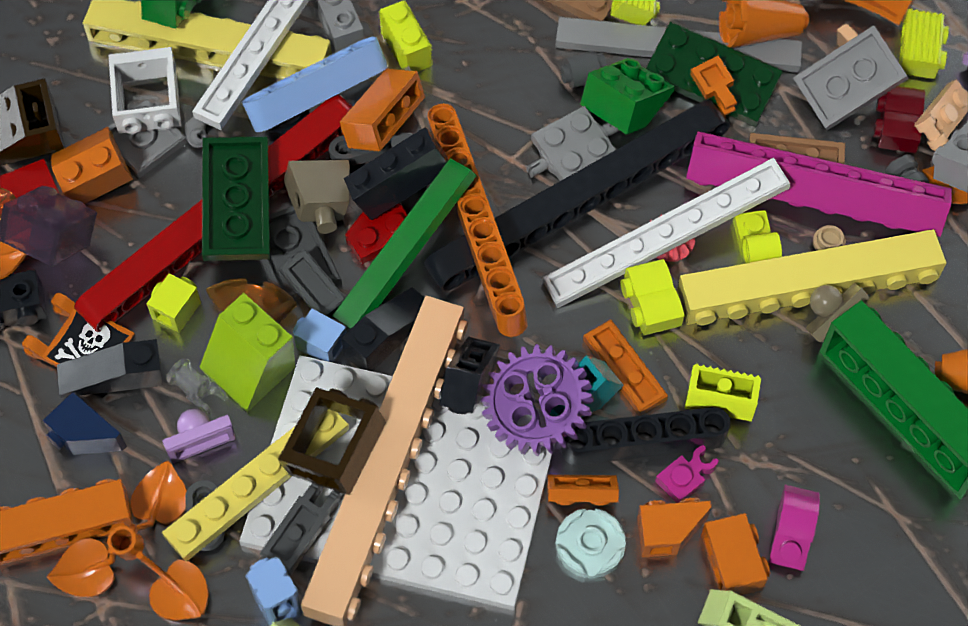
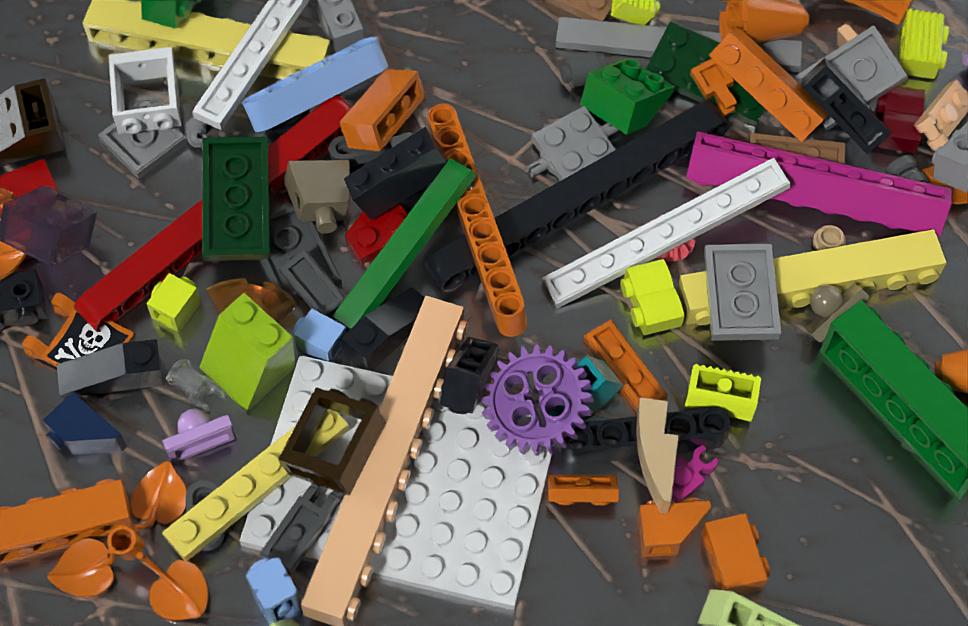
(90, 167): orange slope -> none
(405, 37): neon yellow brick -> none
(590, 543): light aqua tile -> none
(656, 451): none -> tan slope
(742, 292): none -> light grey plate
(755, 237): neon yellow plate -> none
(768, 83): none -> orange brick
(795, 527): dark pink brick -> none
(845, 106): none -> black slope

